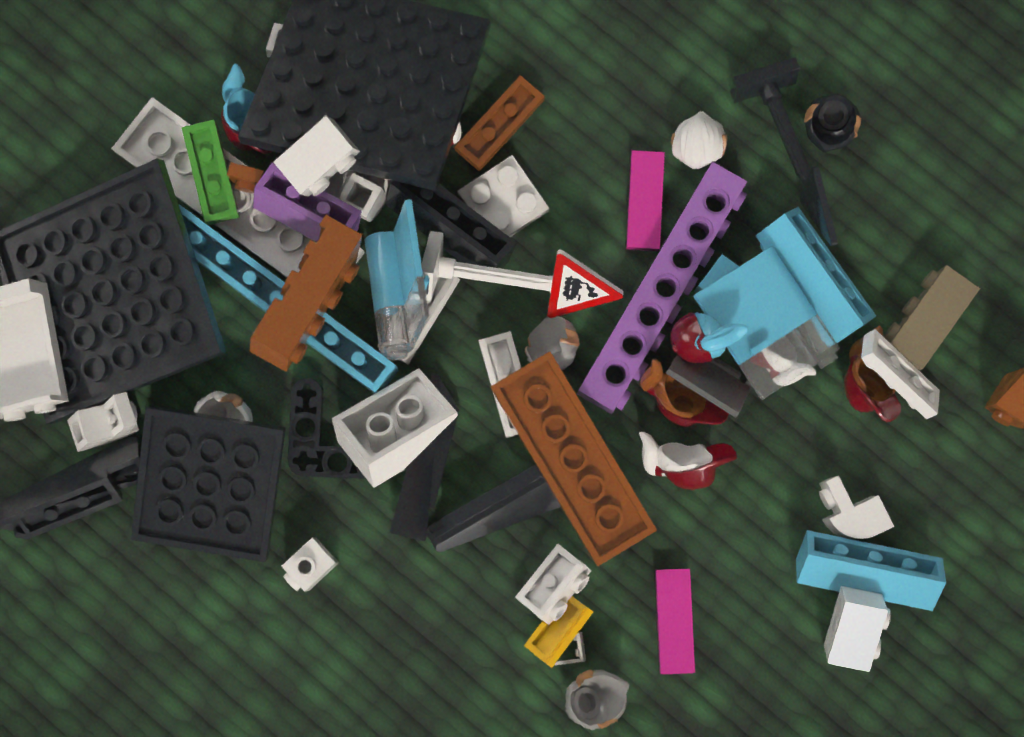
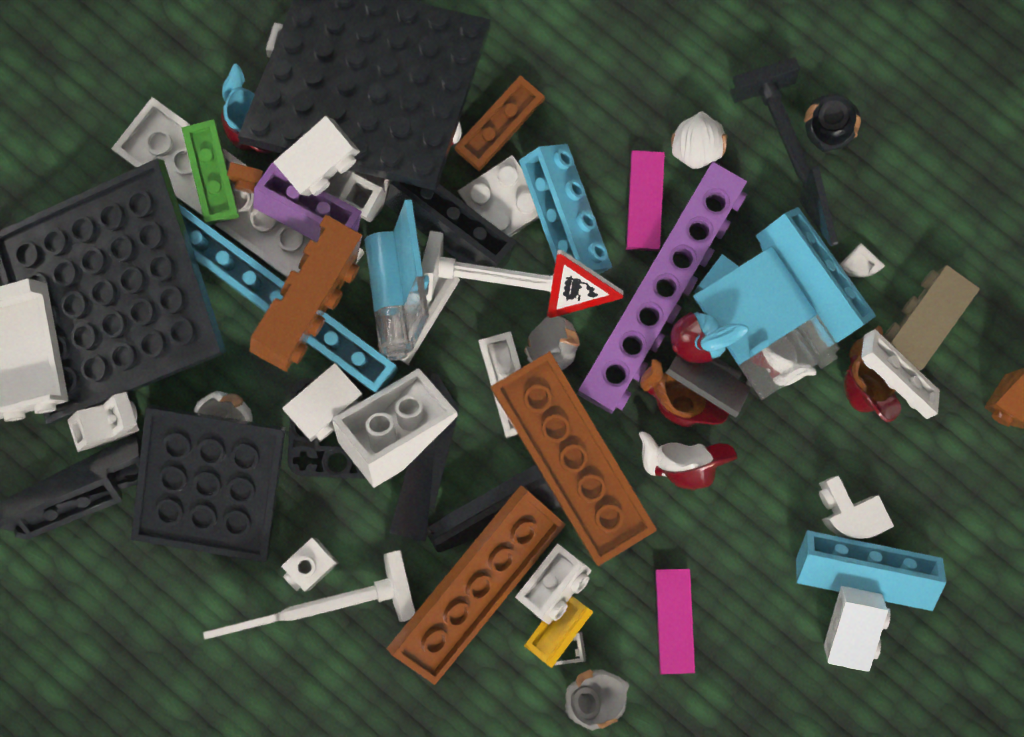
(321, 401): none -> white brick
(393, 588): none -> white piece
(476, 586): none -> dark orange plate
(564, 206): none -> medium azure brick
(861, 263): none -> white tile

